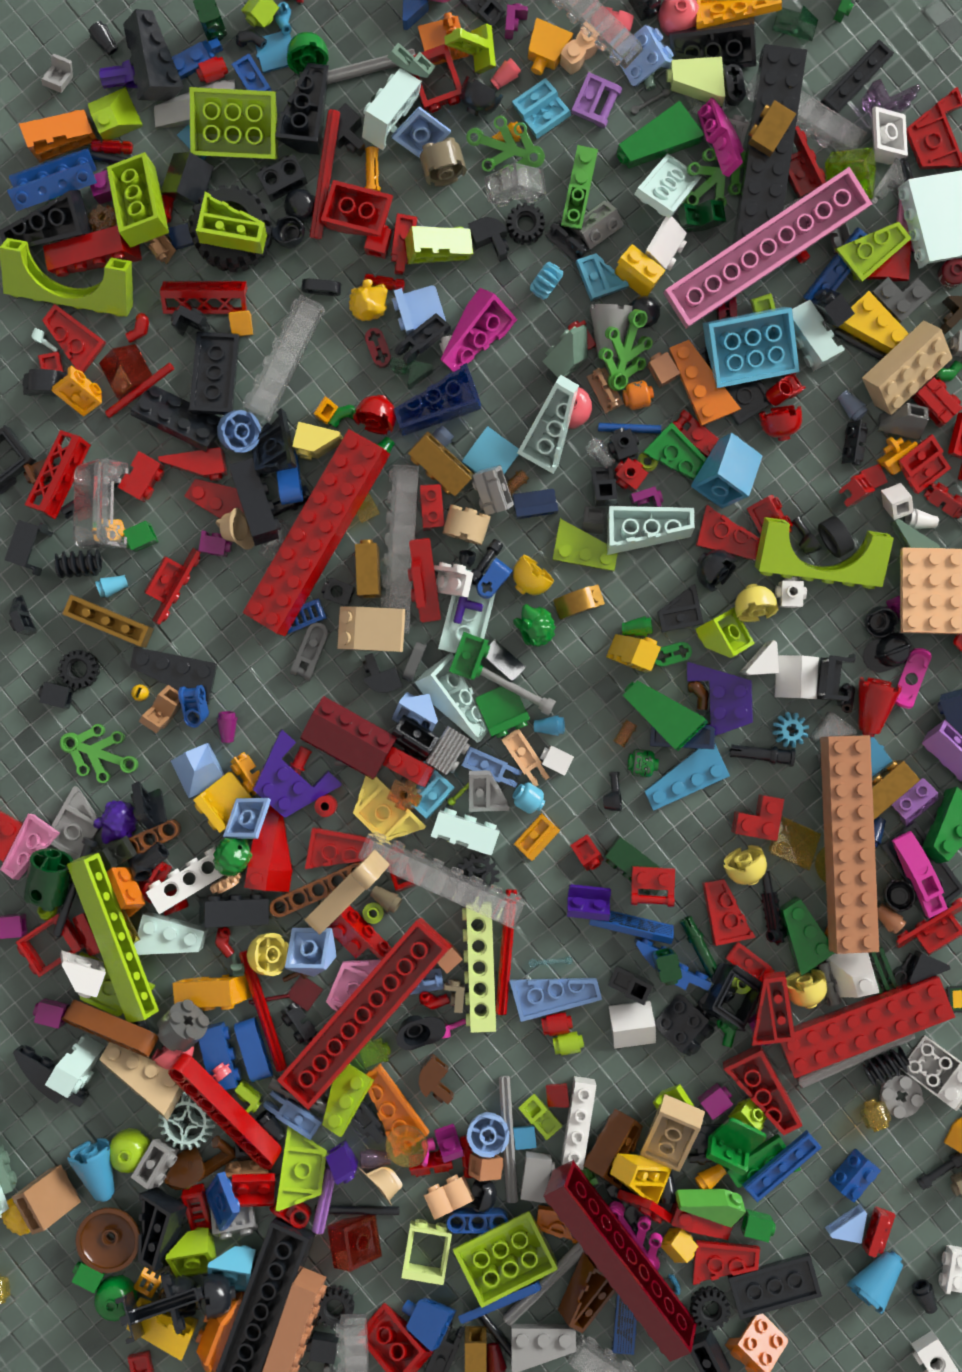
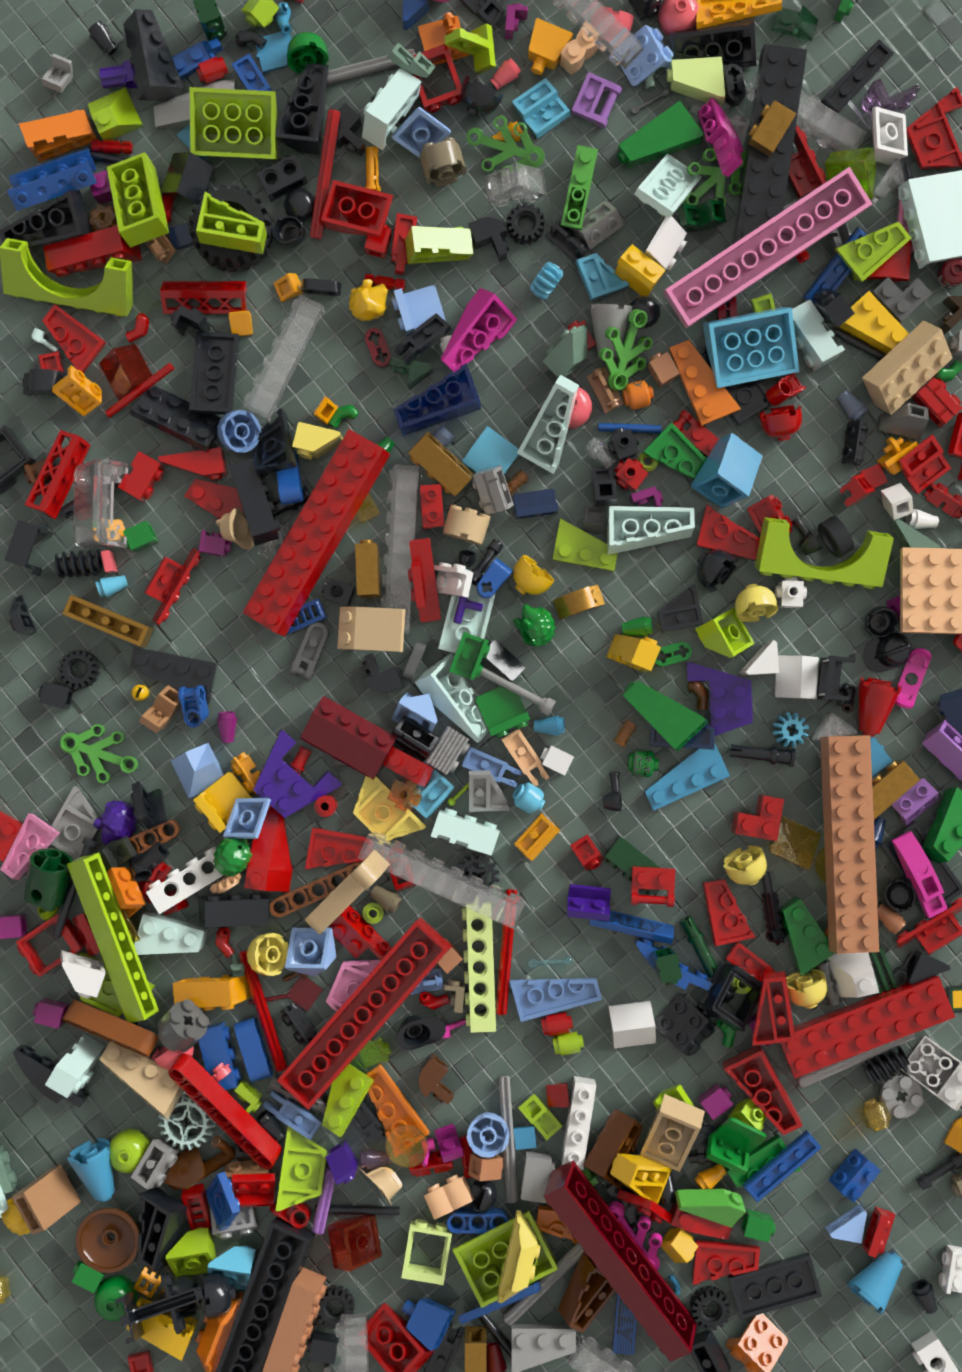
(109, 562): none -> coral tile
(288, 286): none -> light orange slope
(375, 414): red cylinder -> none
(519, 1259): none -> light yellow wedge
(631, 985): black brick -> none

